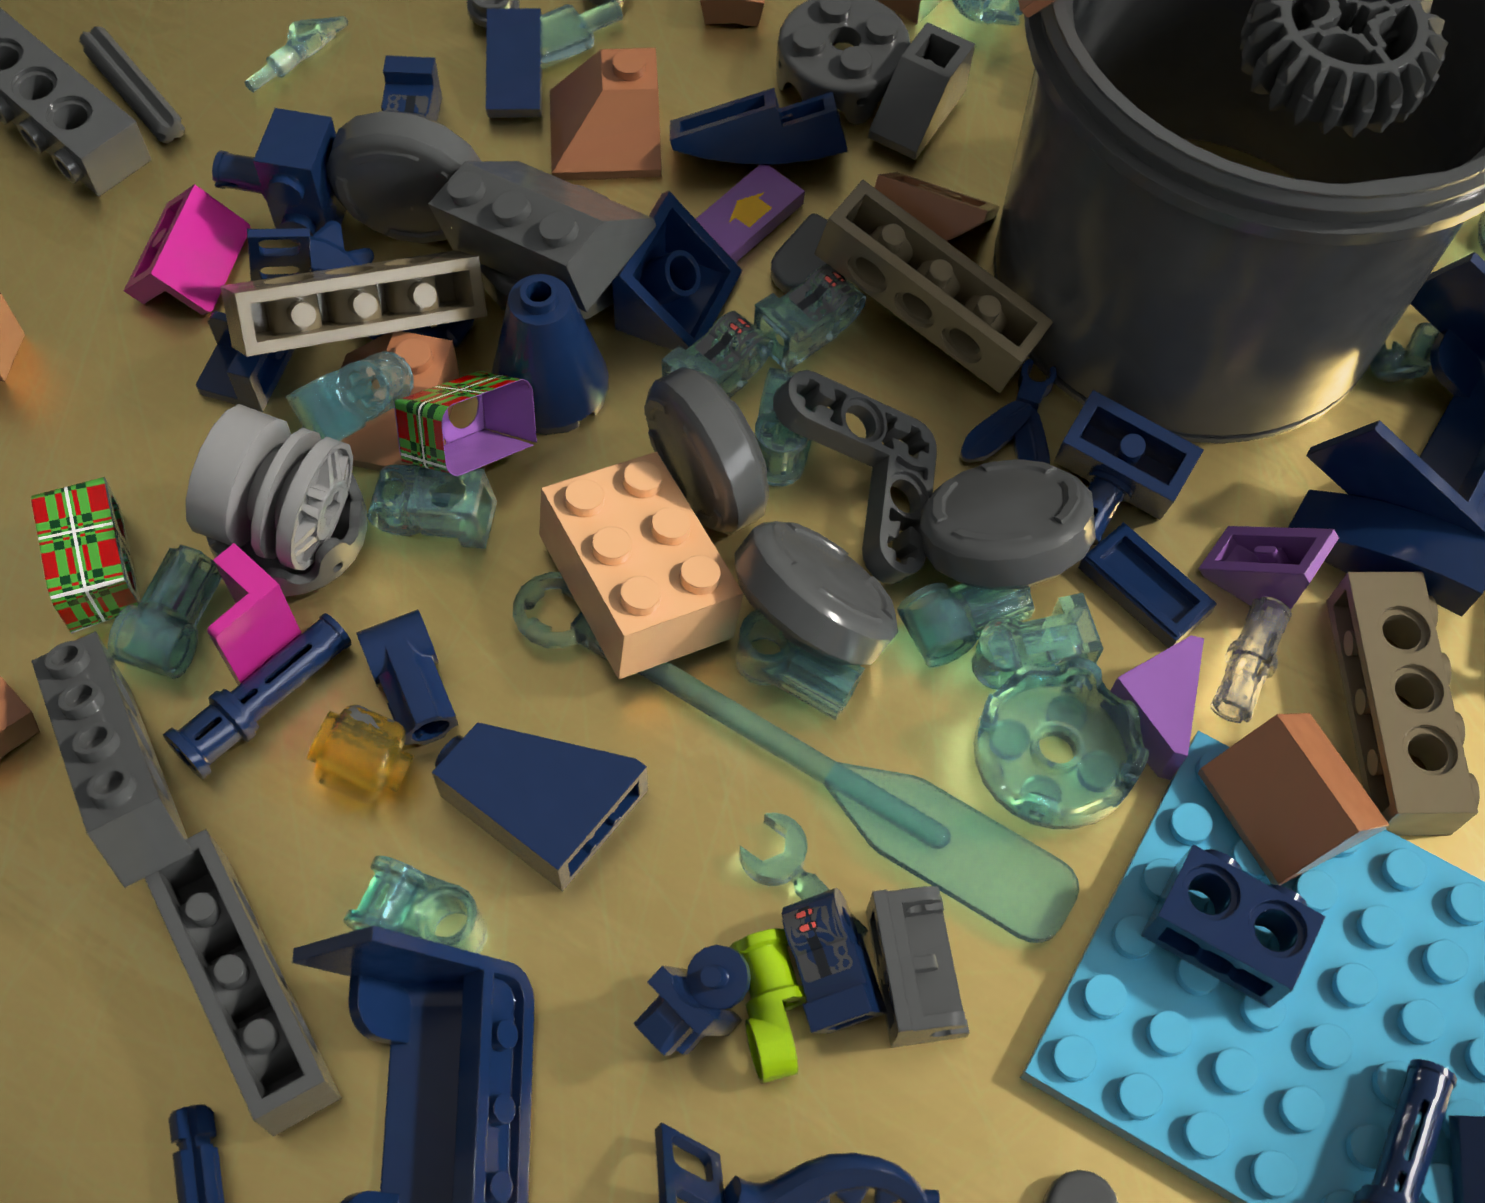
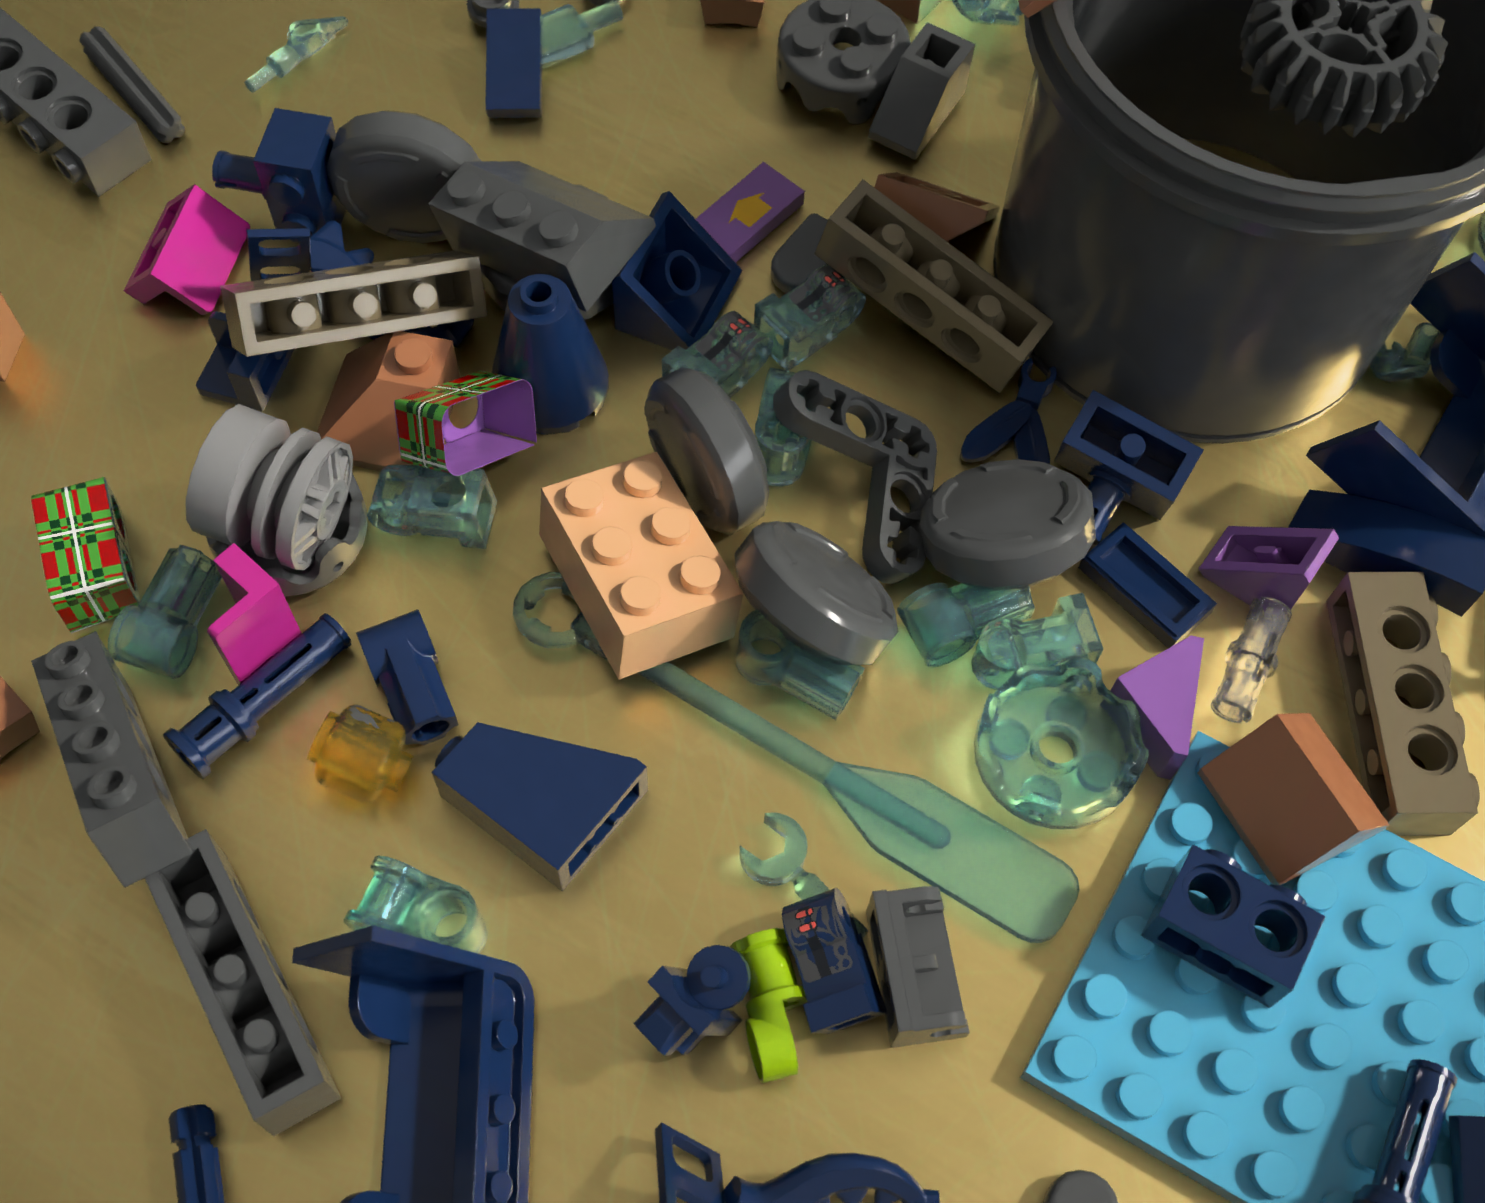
(346, 399): clear light blue piece -> none
(412, 86): dark blue leg -> none
(607, 118): nougat slope -> none
(762, 132): dark blue slope -> none

